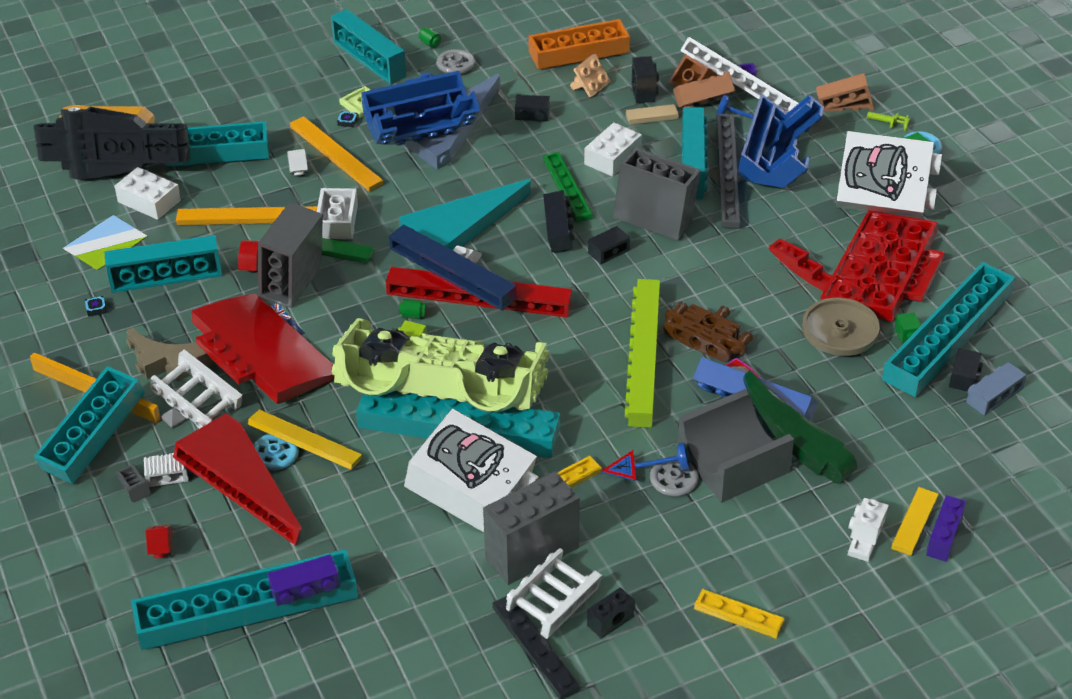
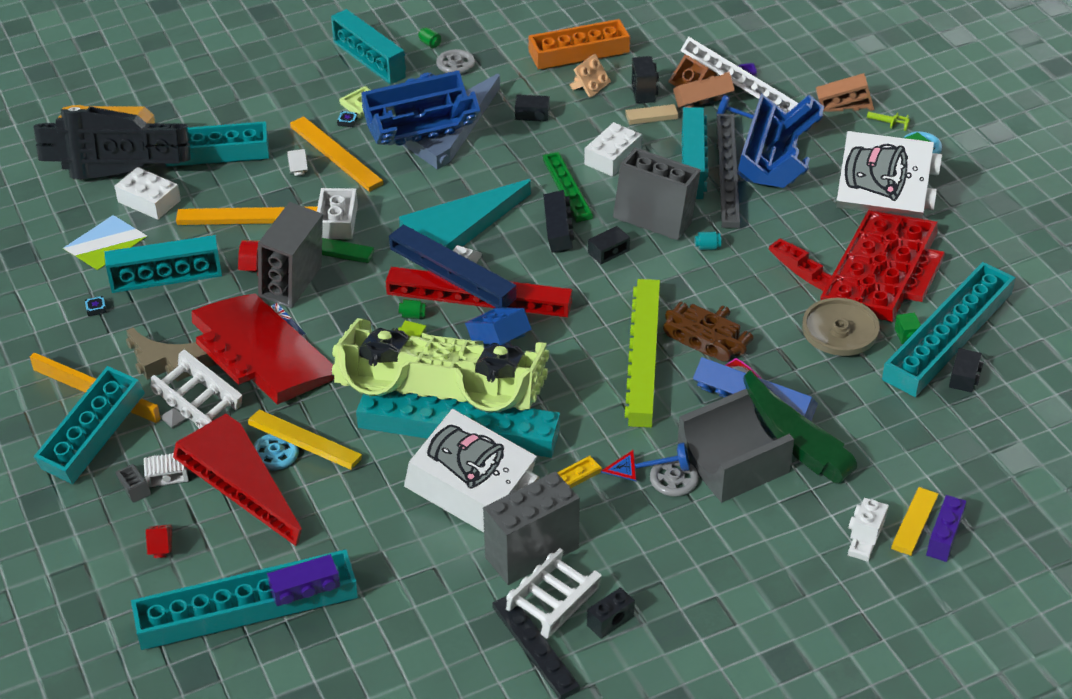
(499, 326): none -> blue brick
(708, 240): none -> teal brick
(739, 613): yellow tile -> none
(996, 388): sand blue brick -> none

